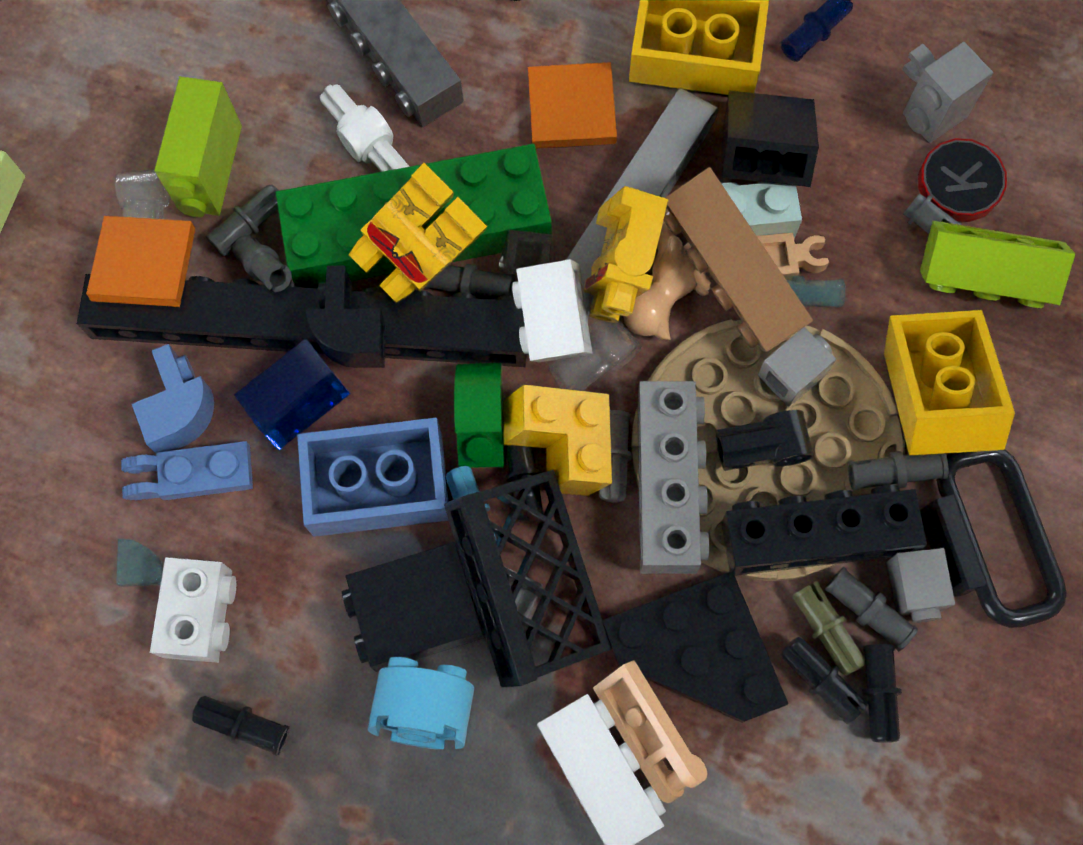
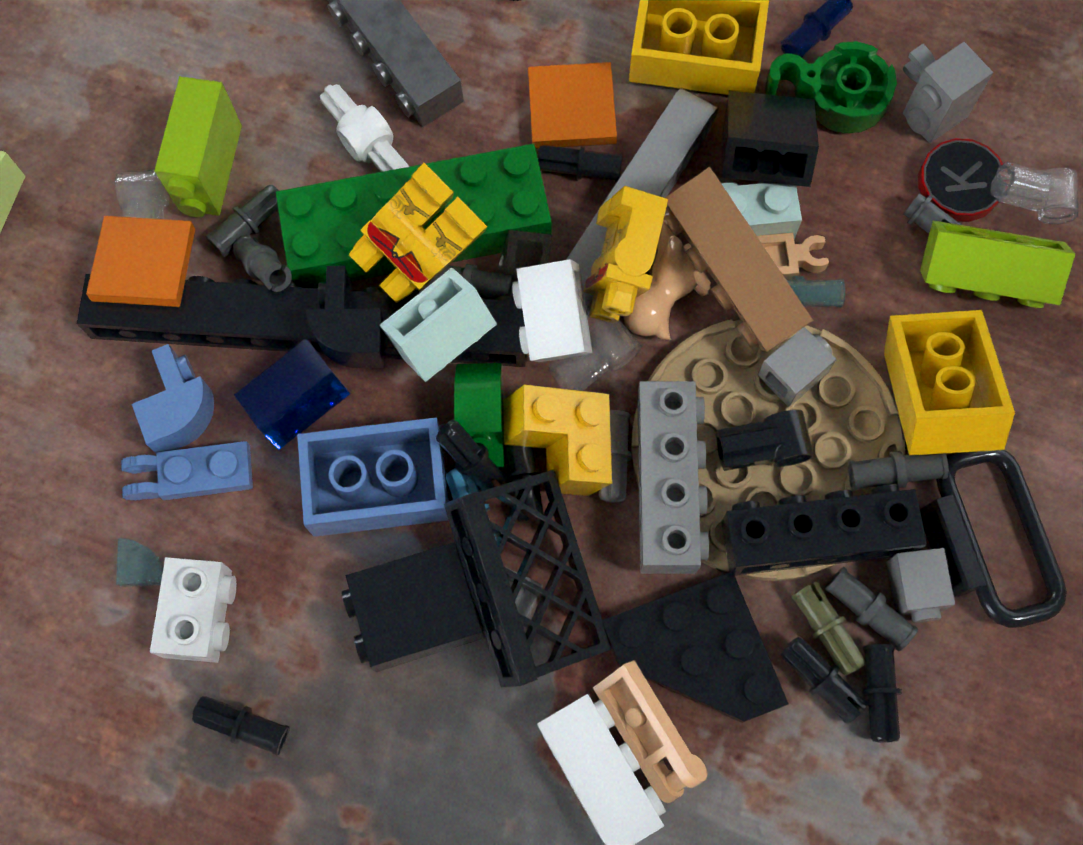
(422, 704): medium azure brick -> none
(438, 324): none -> light aqua brick
(469, 456): none -> black axle
(580, 162): none -> black axle
(825, 81): none -> green piece
(1048, 192): none -> clear piece

